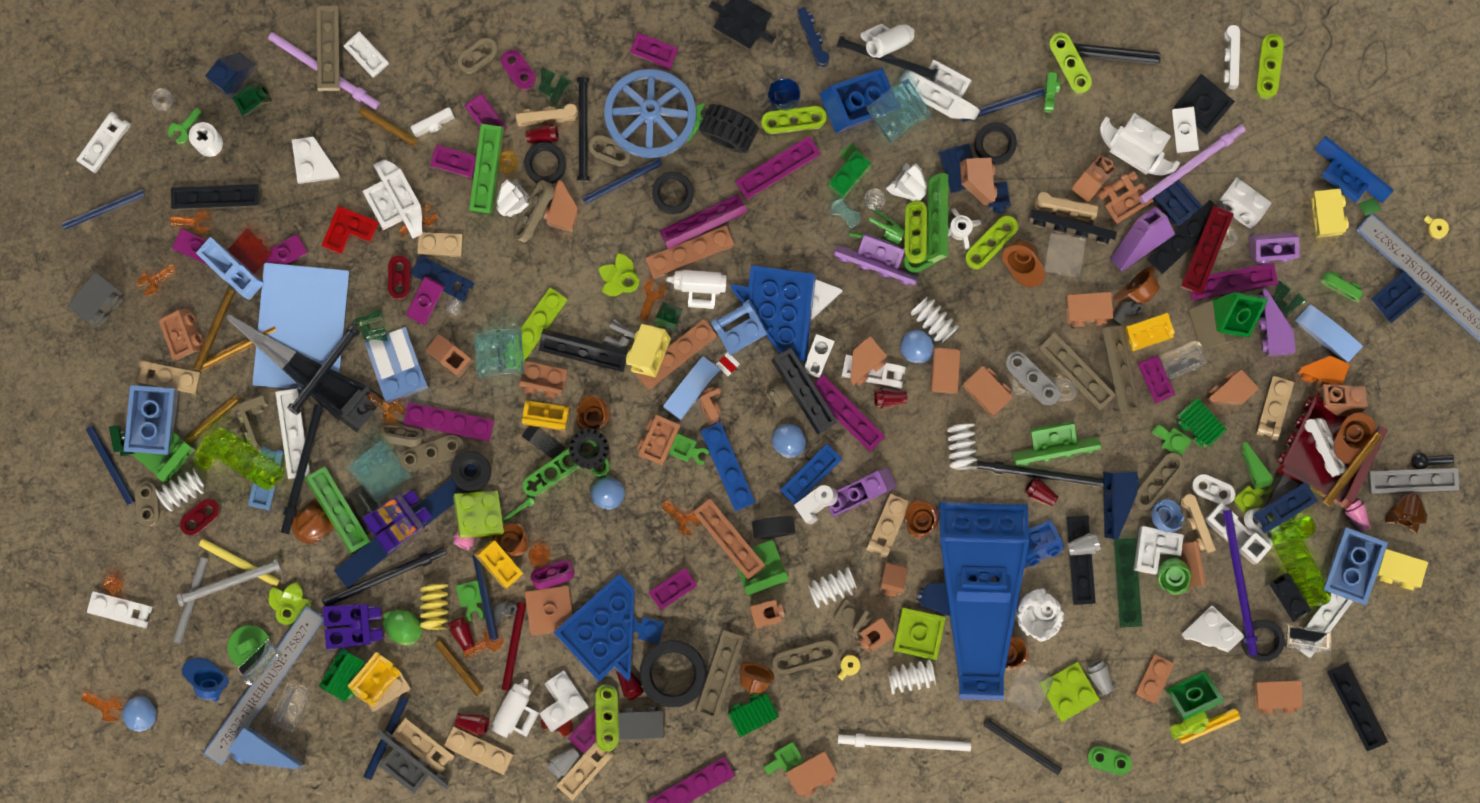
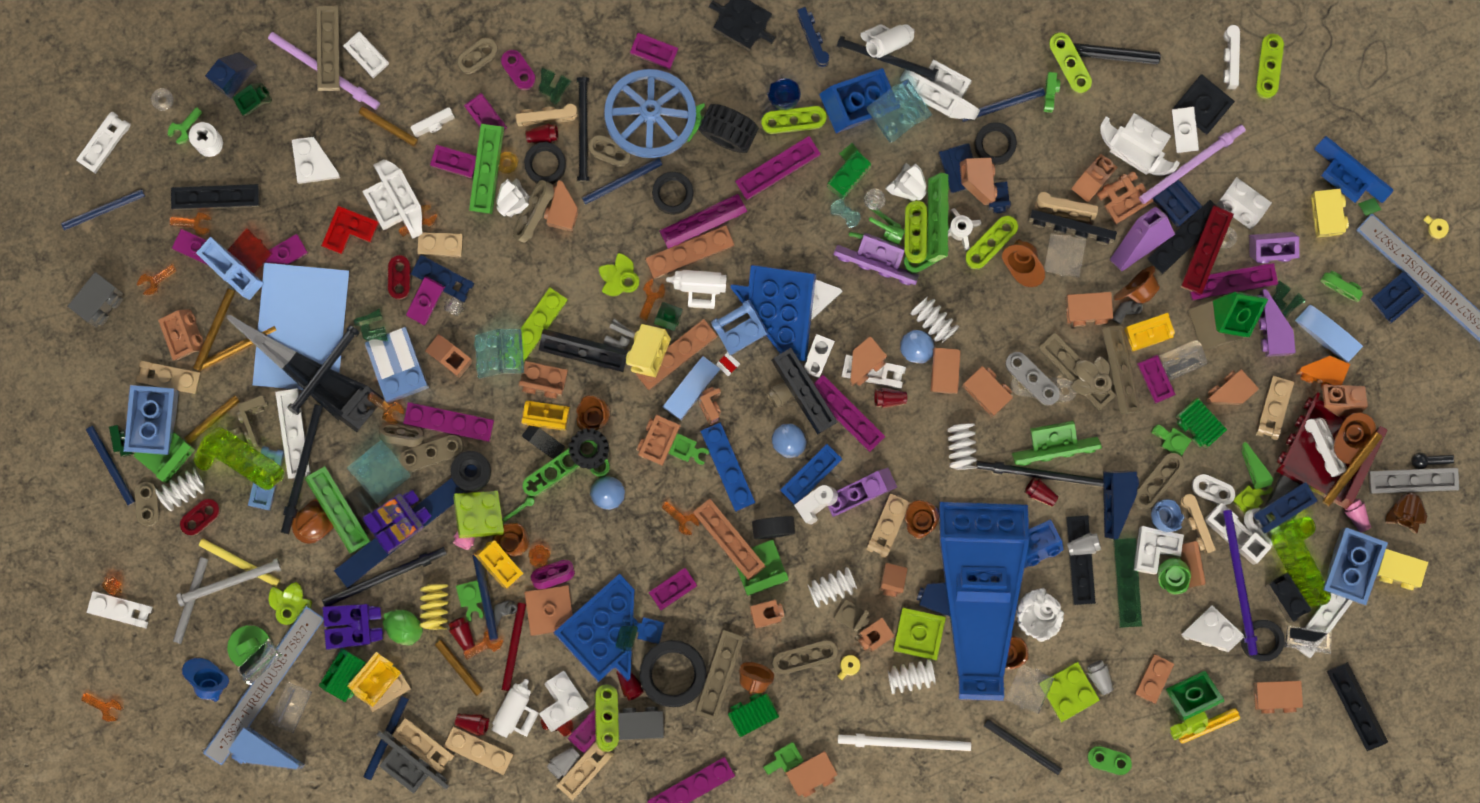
(139, 714): medium blue hair -> none
(626, 637): none -> slope
(1090, 374): none -> dark tan plate

